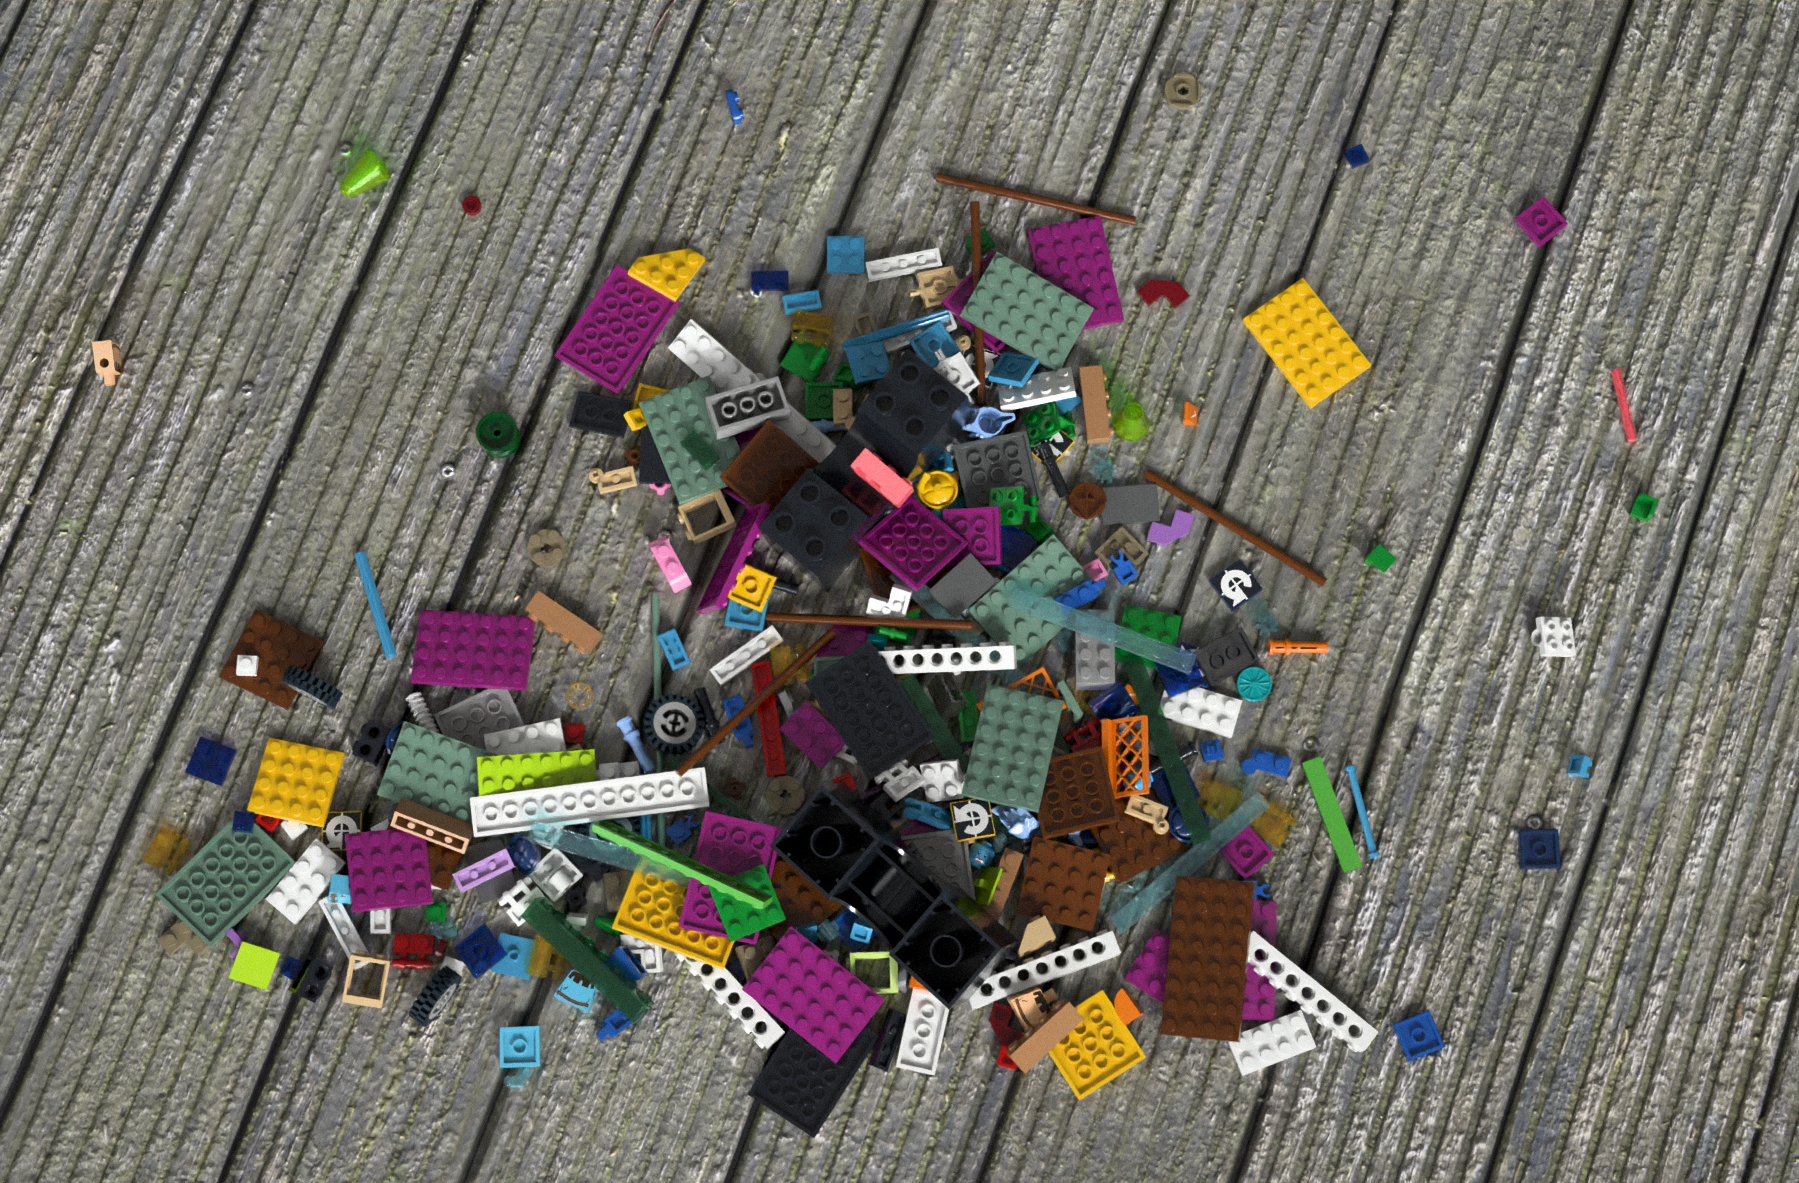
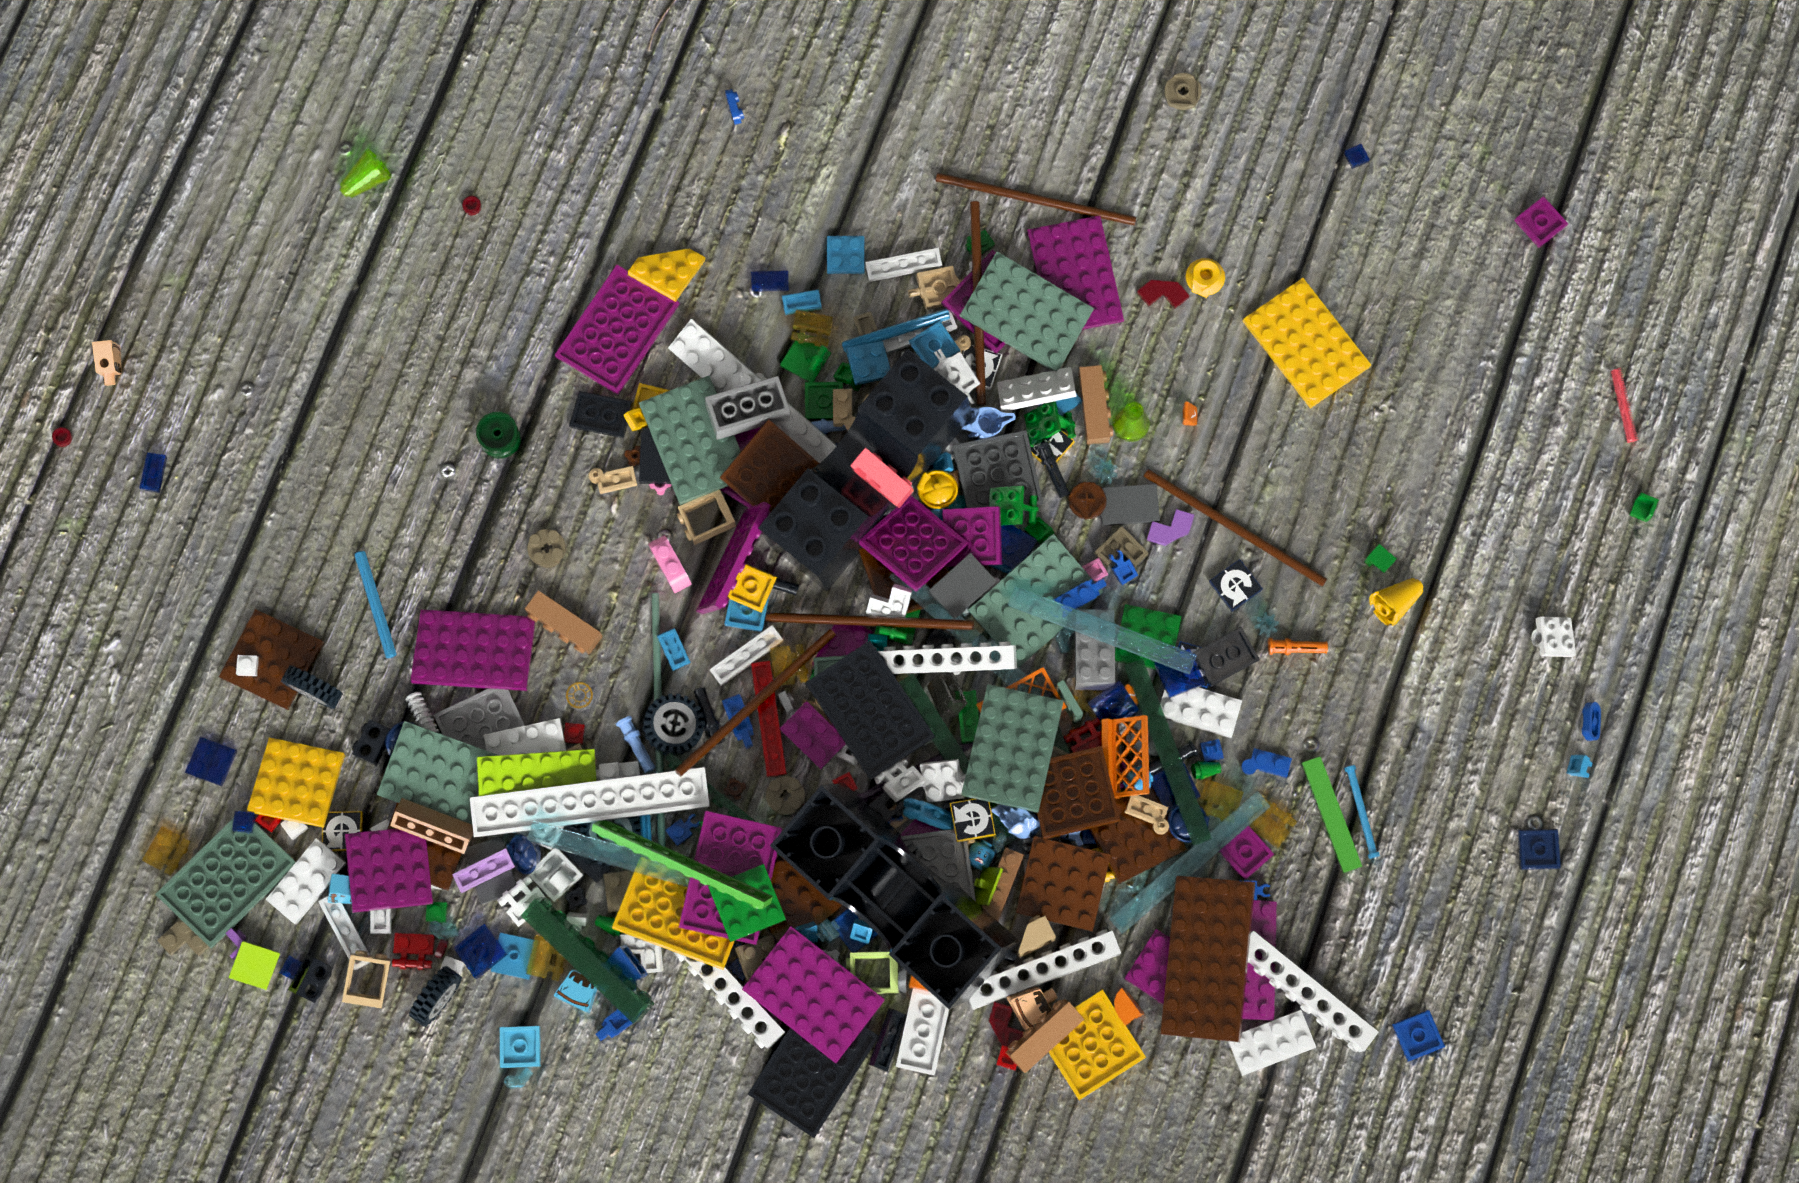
(62, 437): none -> dark red tile
(153, 472): none -> clear blue plate
(700, 450): clear green tile -> none
(1013, 369): dark azure plate -> none
(1203, 770): none -> green cone
(1205, 277): none -> yellow piece
(1254, 684): teal wheel -> none
(1394, 601): none -> yellow cone
(1591, 721): none -> blue plate

